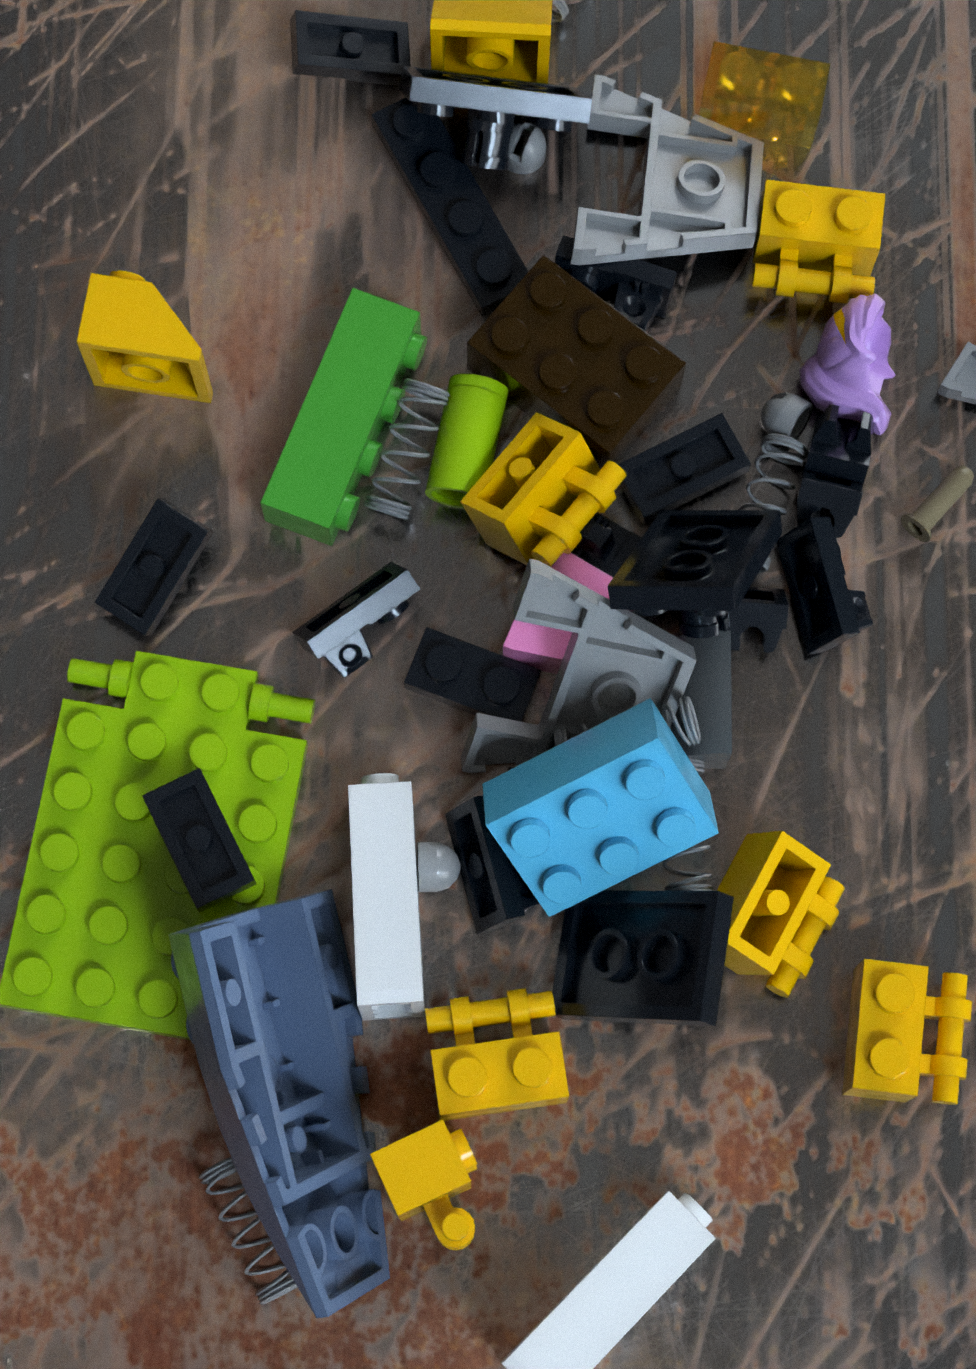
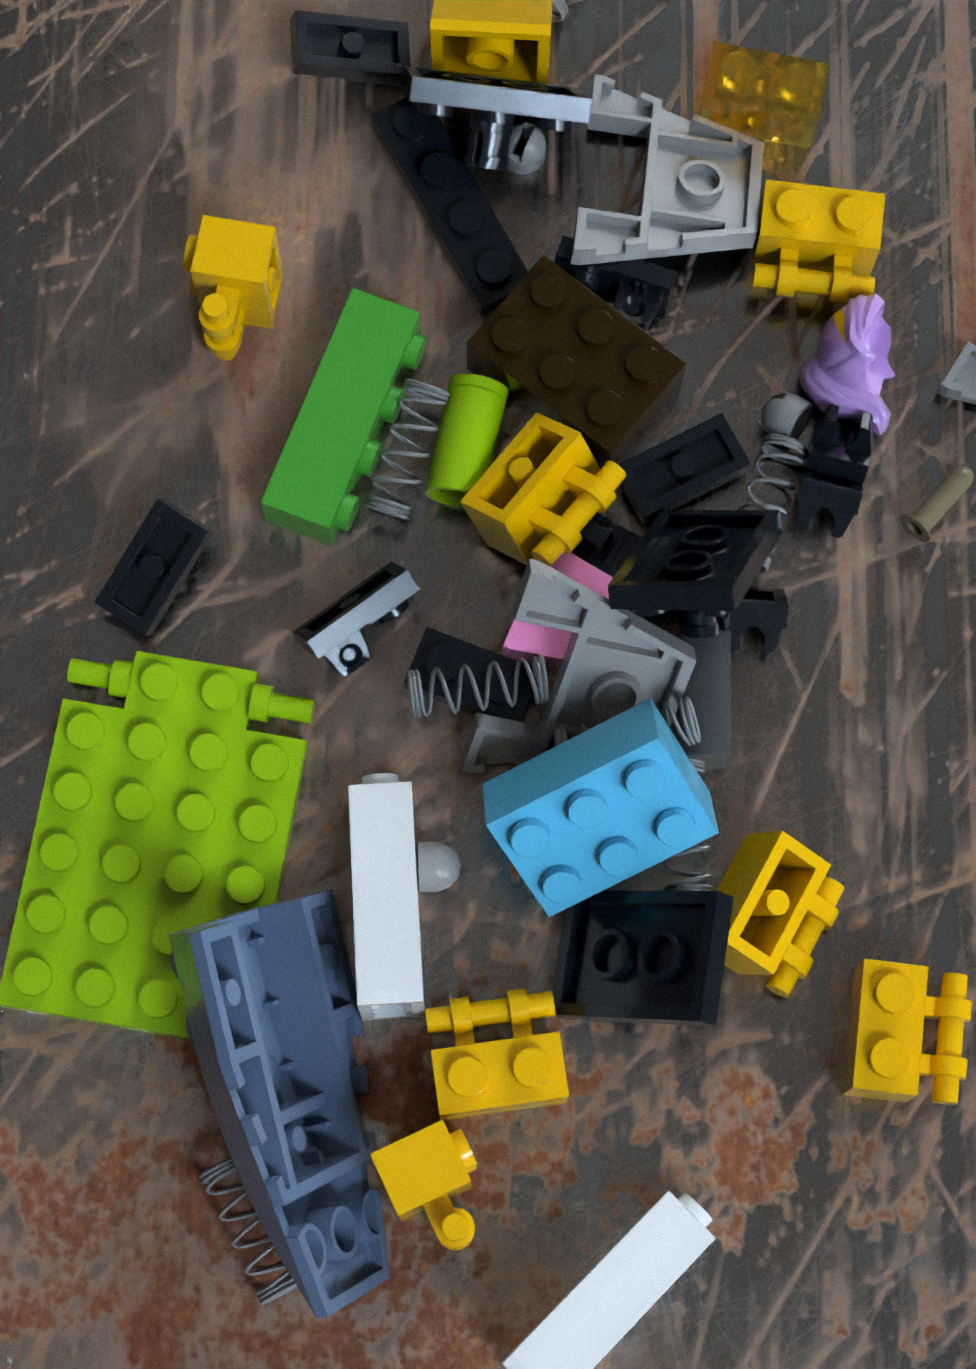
(138, 341): yellow slope -> none
(199, 840): black plate -> none
(235, 279): none -> yellow brick
(490, 881): black hinge -> none
(537, 678): none -> light grey piece
(816, 581): black hinge -> none

